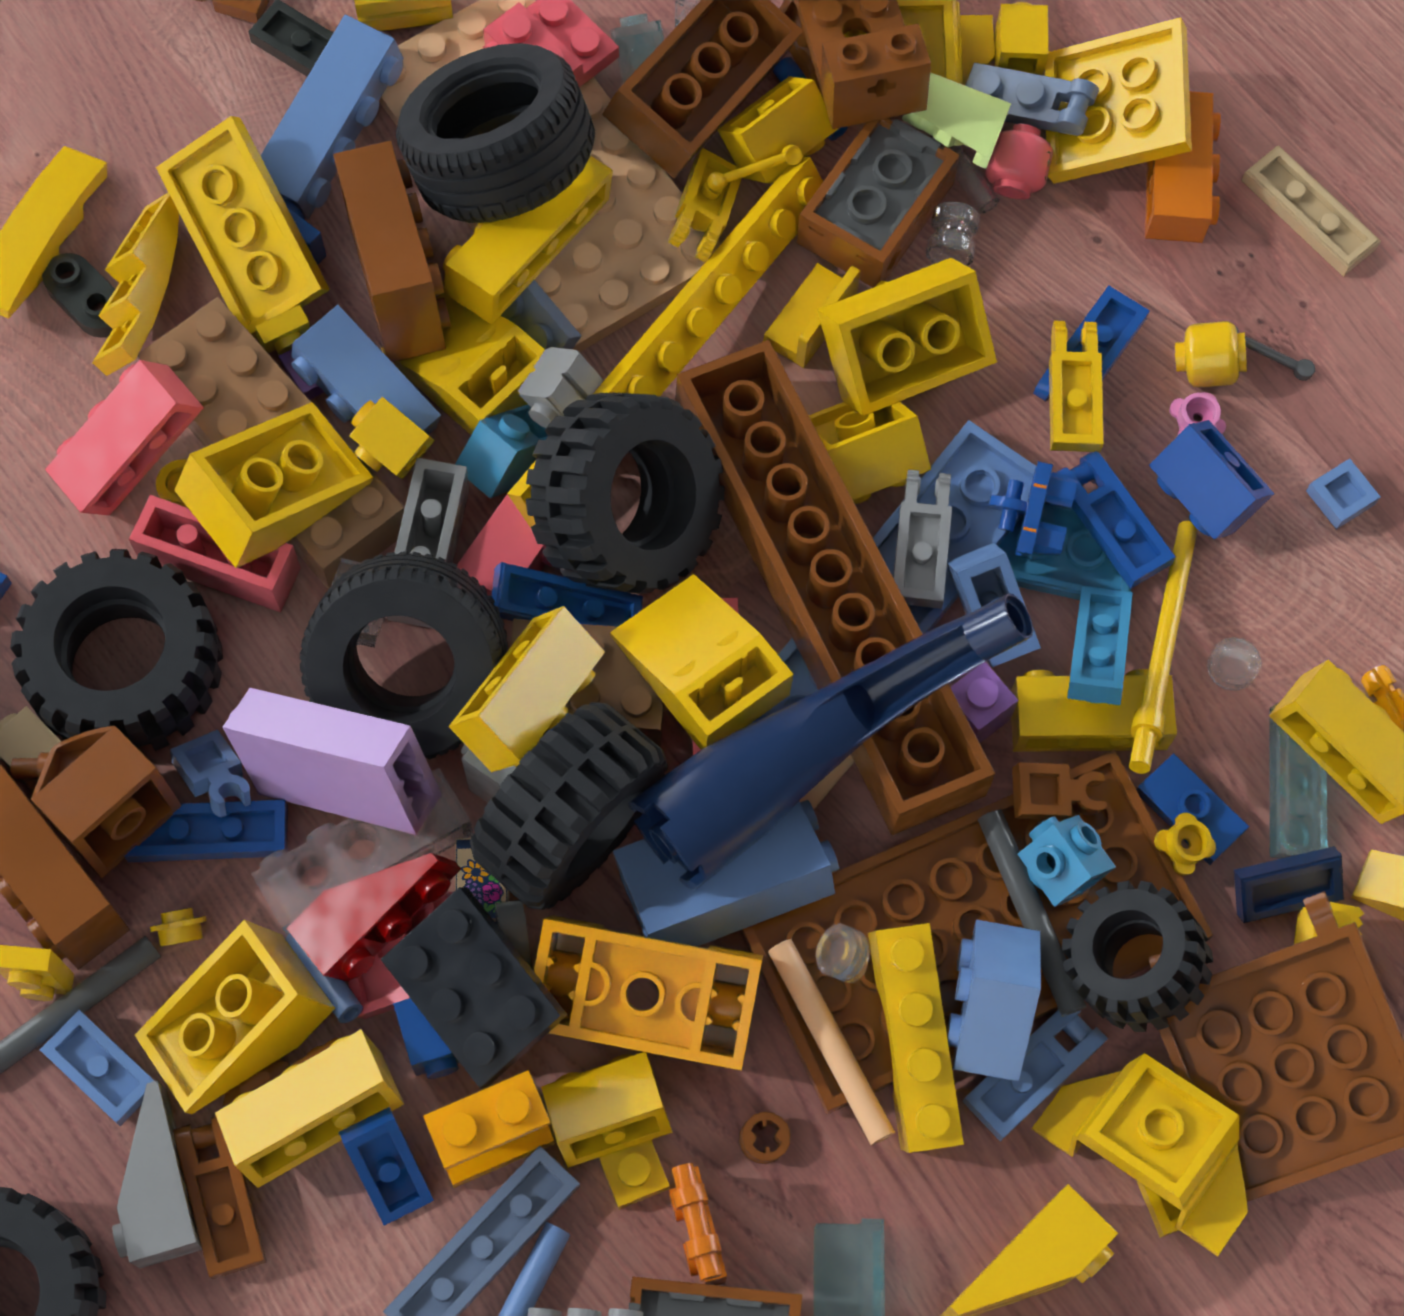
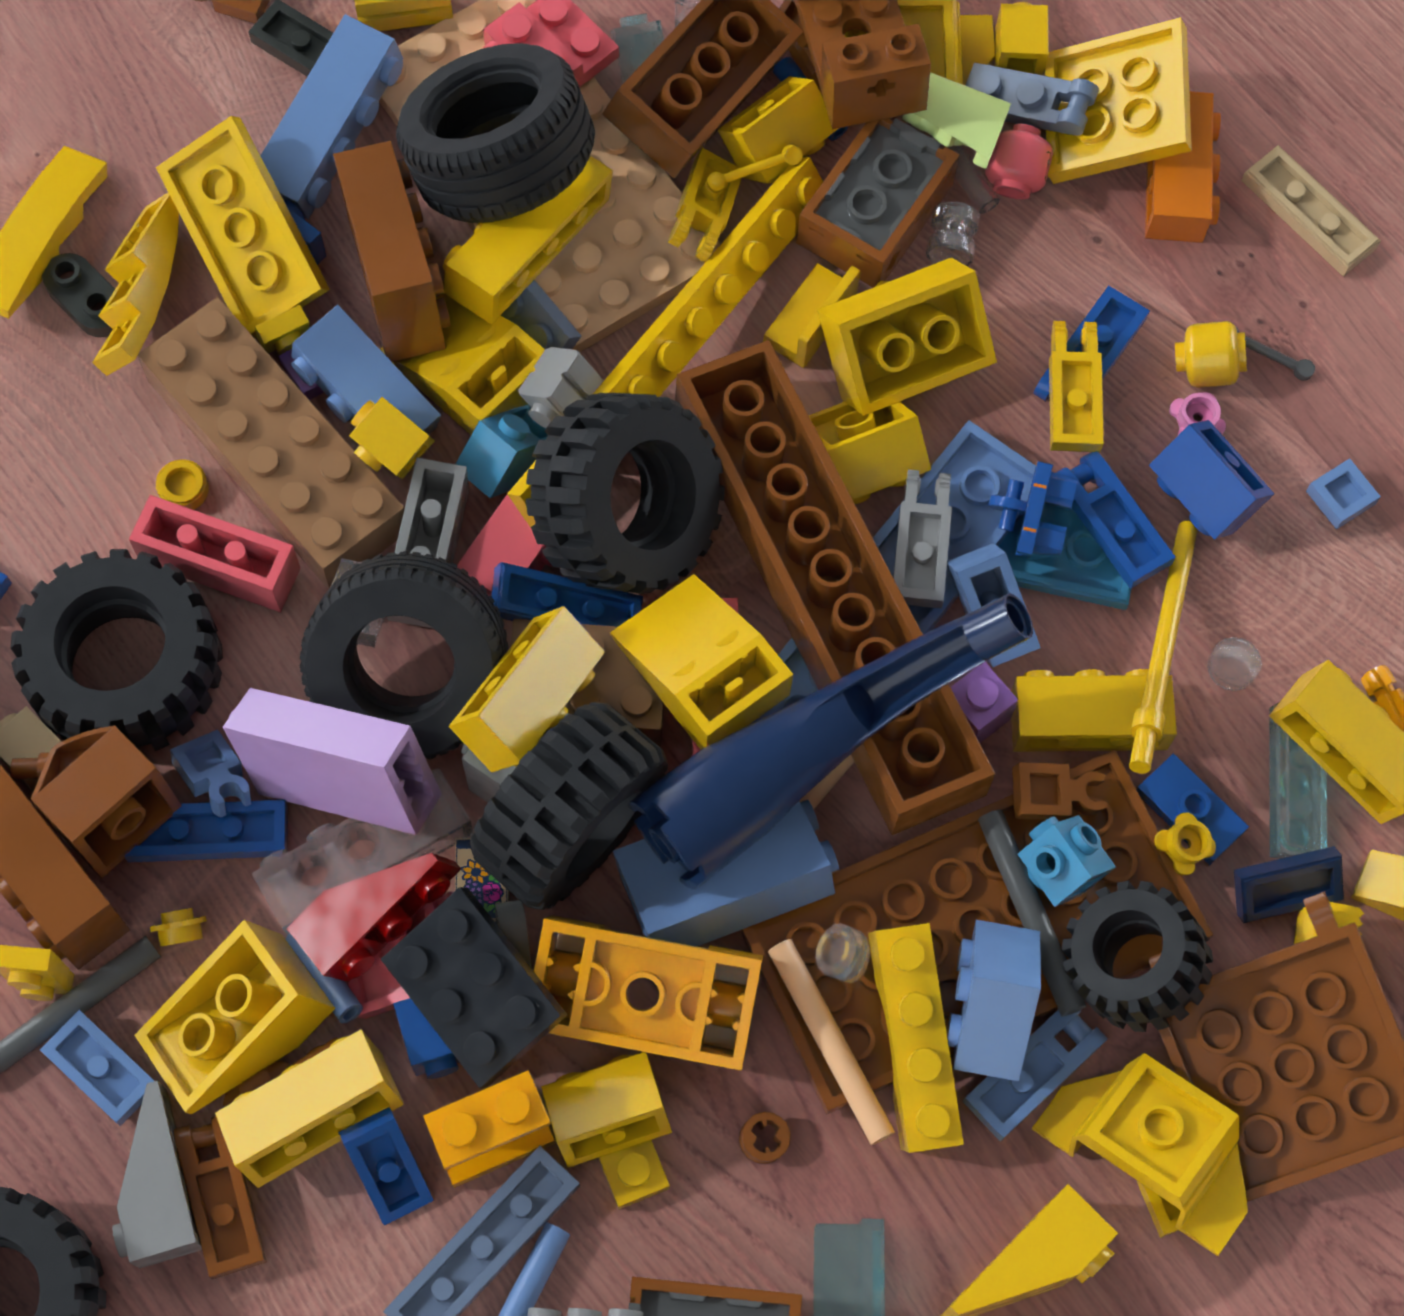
(123, 437): coral brick -> none
(270, 482): yellow slope -> none
(691, 1204): orange plate -> none
(1100, 646): dark azure plate -> none

